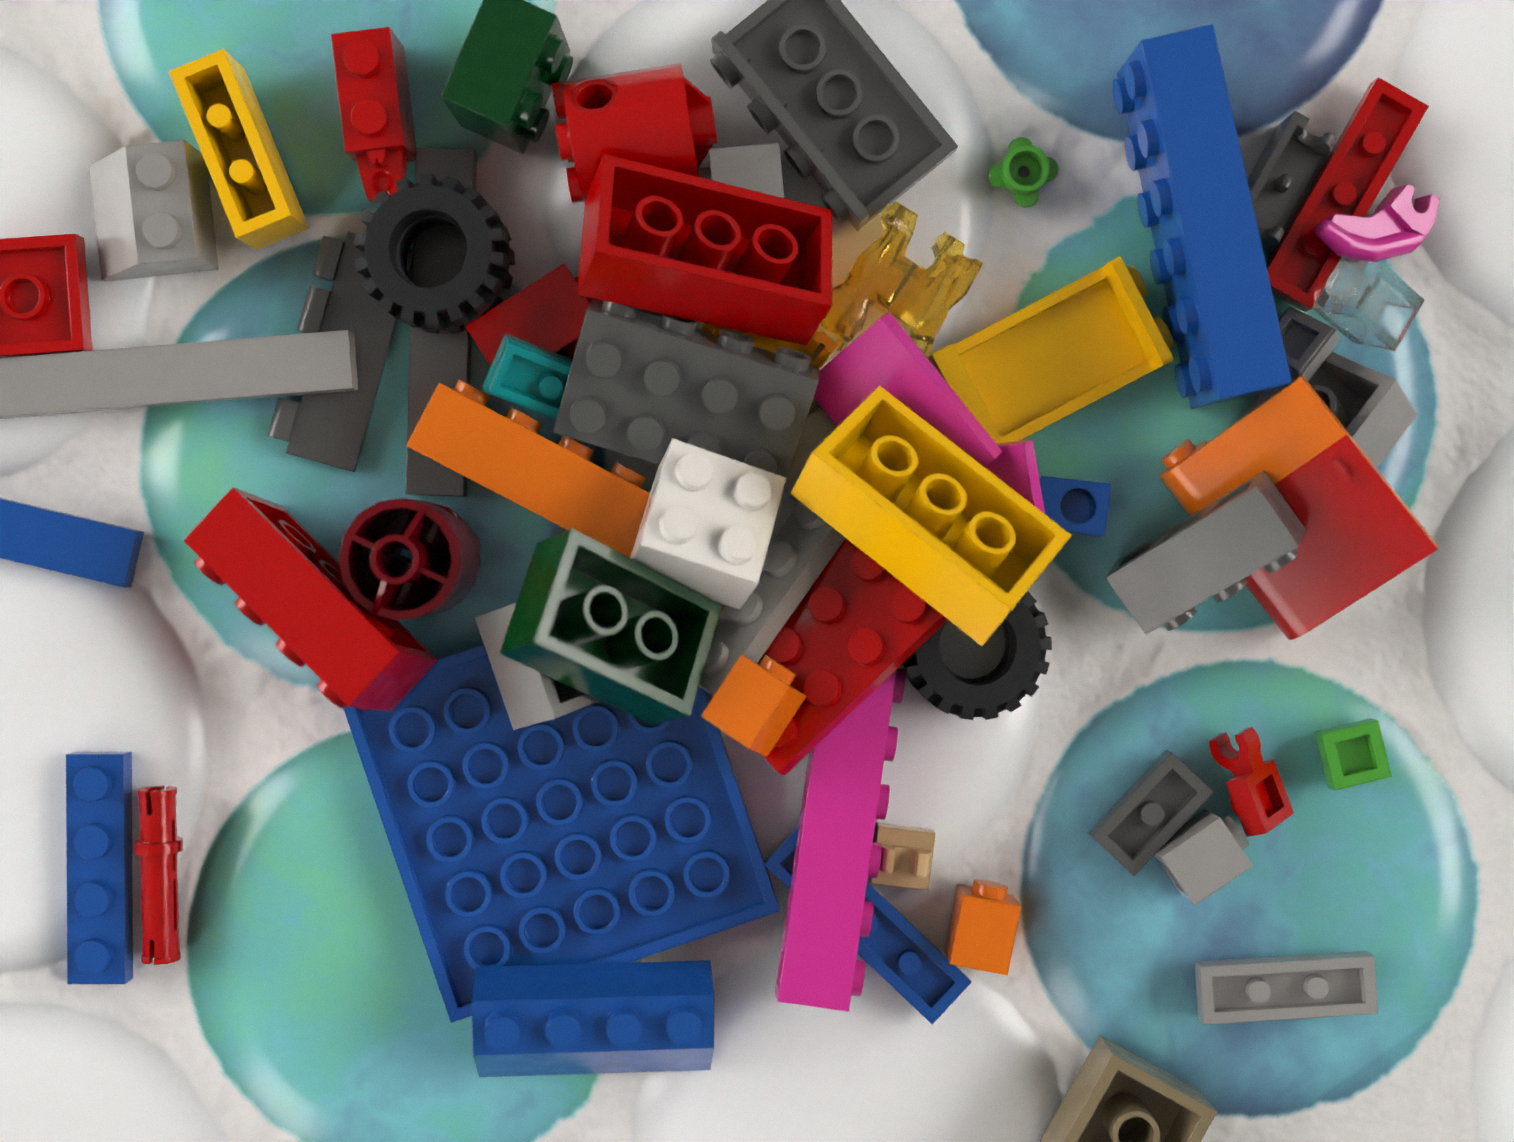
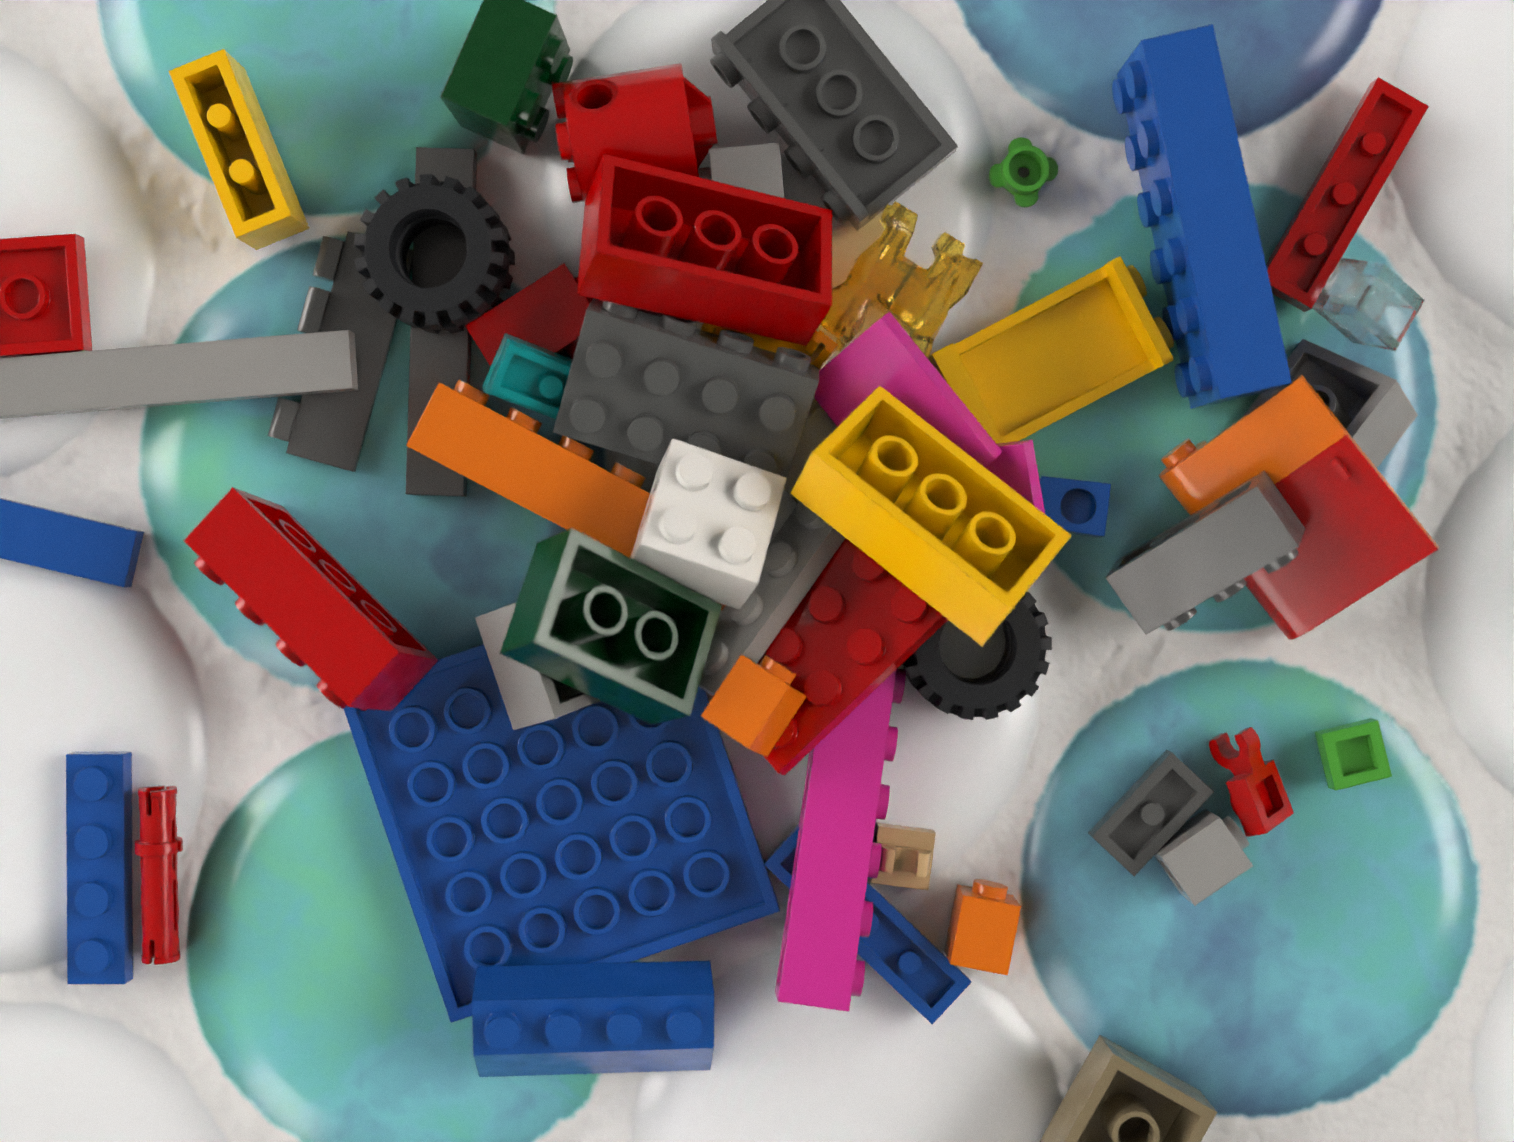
(153, 211): light grey slope -> none
(375, 106): red hinge -> none
(402, 588): dark red cylinder -> none
(1285, 176): dark grey hinge -> none
(1286, 987): light grey plate -> none
(1306, 342): light grey tile -> none
(1386, 233): dark pink piece -> none

